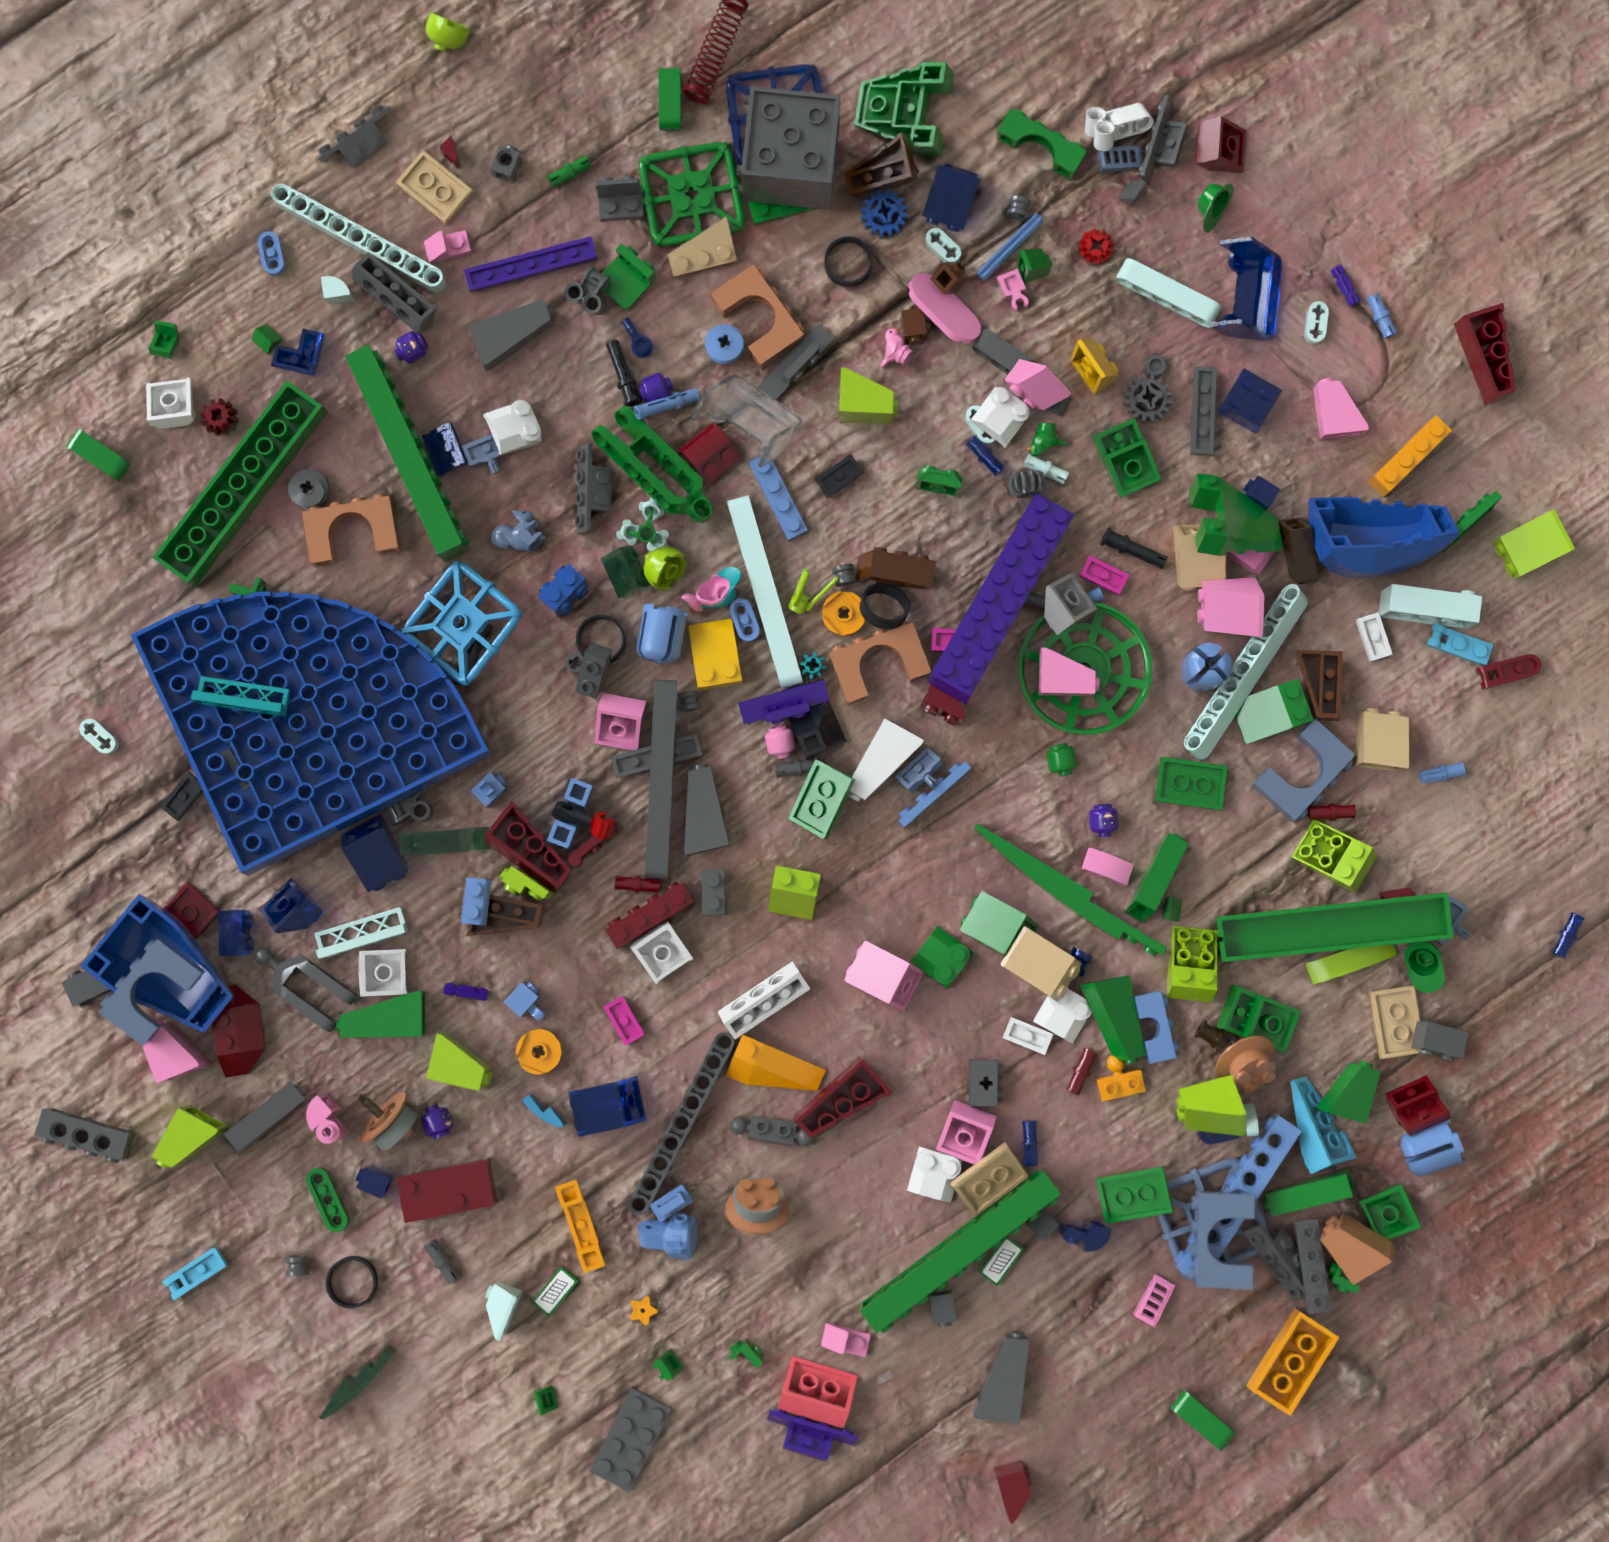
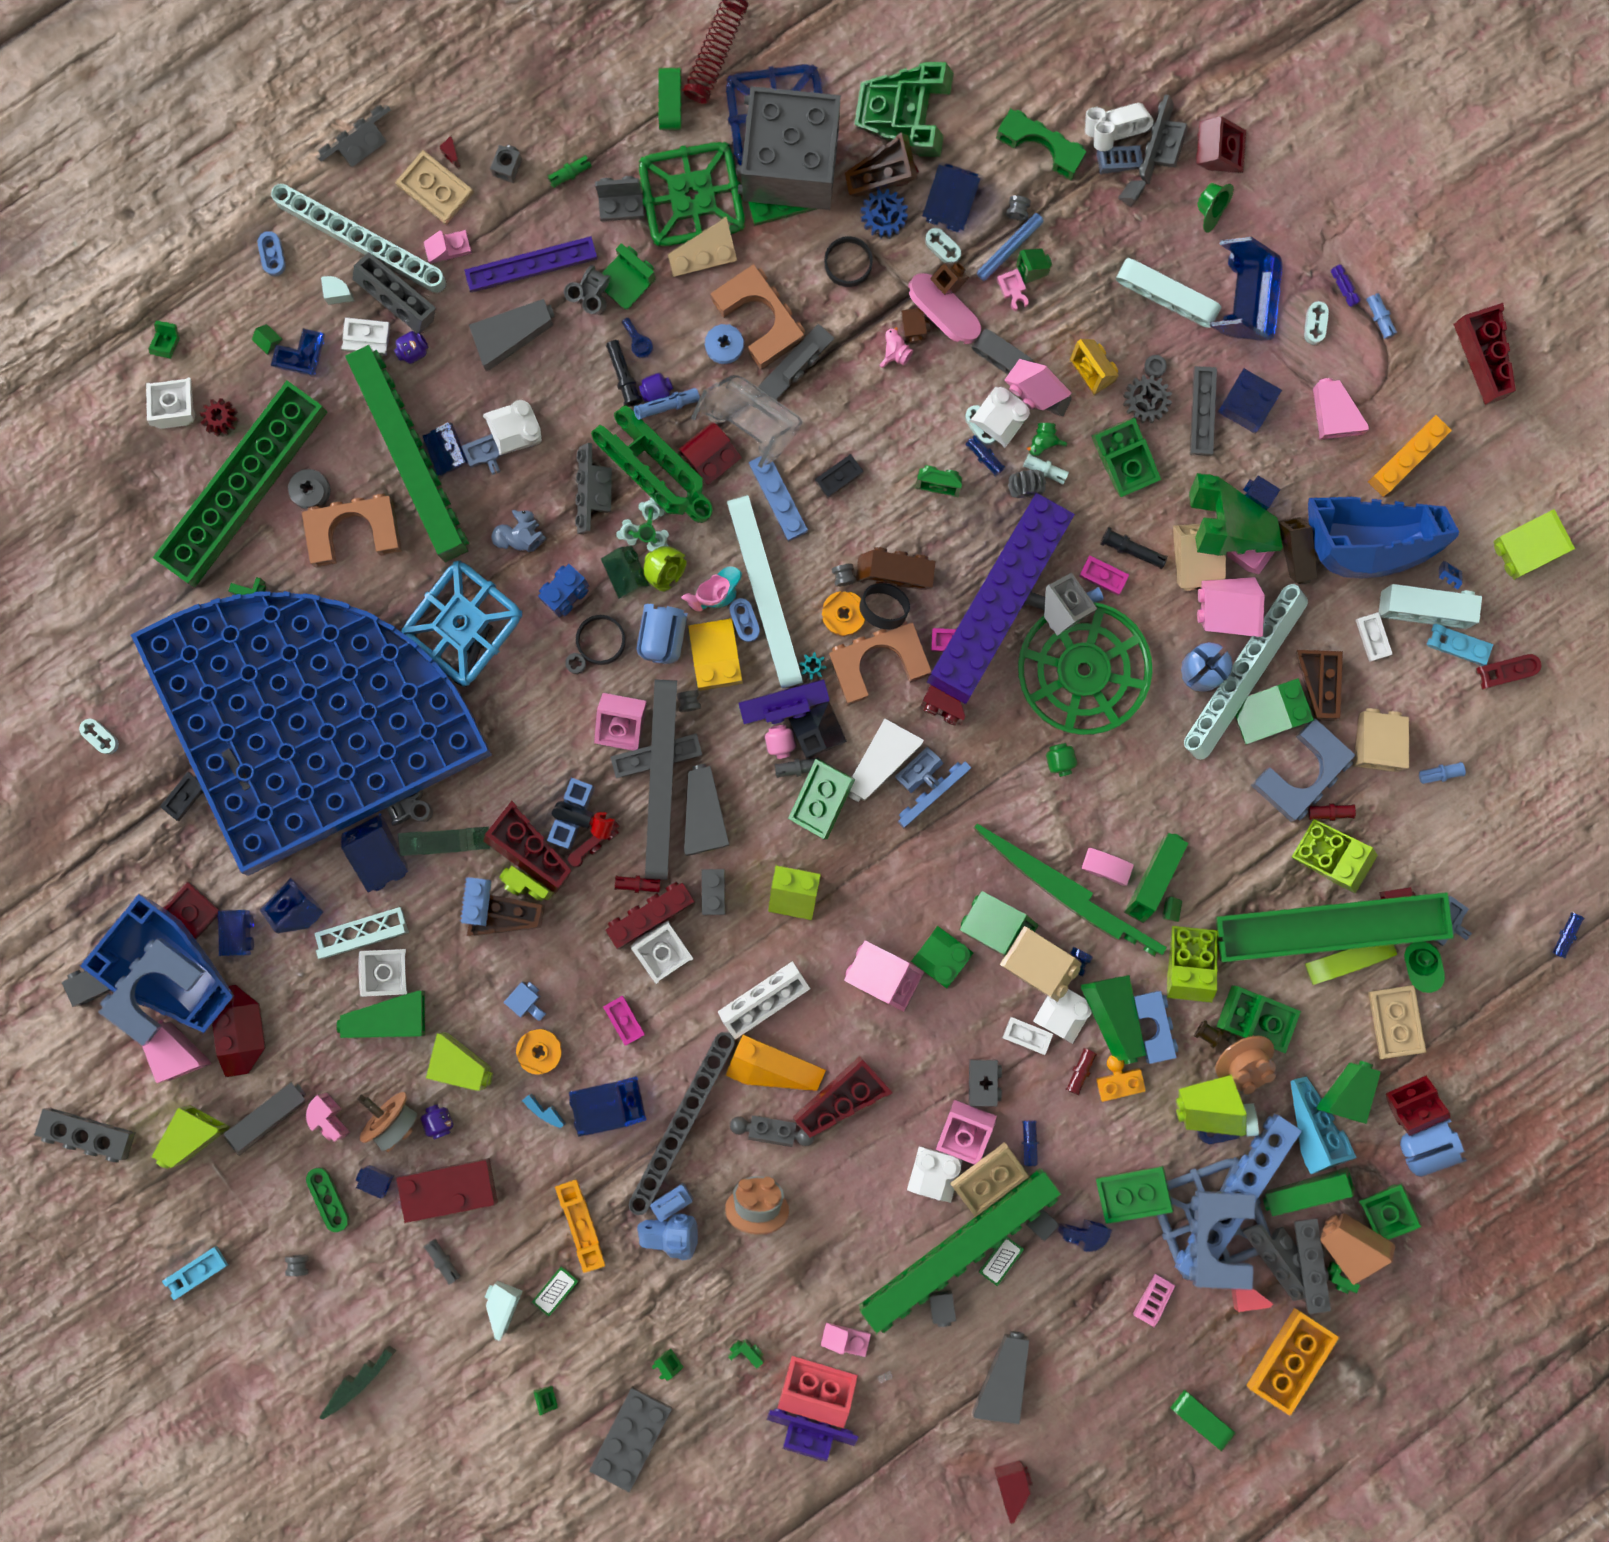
(98, 455): green beam -> none
(239, 702): teal fence -> none
(284, 972): dark grey piece -> none
(335, 1131): bright pink plate -> none
(335, 1299): black tyre -> none
(361, 333): none -> white plate
(445, 32): lime cylinder -> none
(466, 991): dark purple axle -> none
(490, 789): medium blue brick -> none
(593, 670): dark grey brick -> none
(637, 1314): light orange plate -> none
(799, 600): lime plant -> none
(865, 400): lime slope -> none
(1064, 676): bright pink slope -> none
(1096, 256): red gear -> none
(1103, 820): dark purple head -> none
(1190, 783): green plate -> none
(1249, 1300): none -> coral slope
(1439, 1040): dark grey brick -> none
(1447, 570): none -> blue tile
(1475, 514): green plate -> none

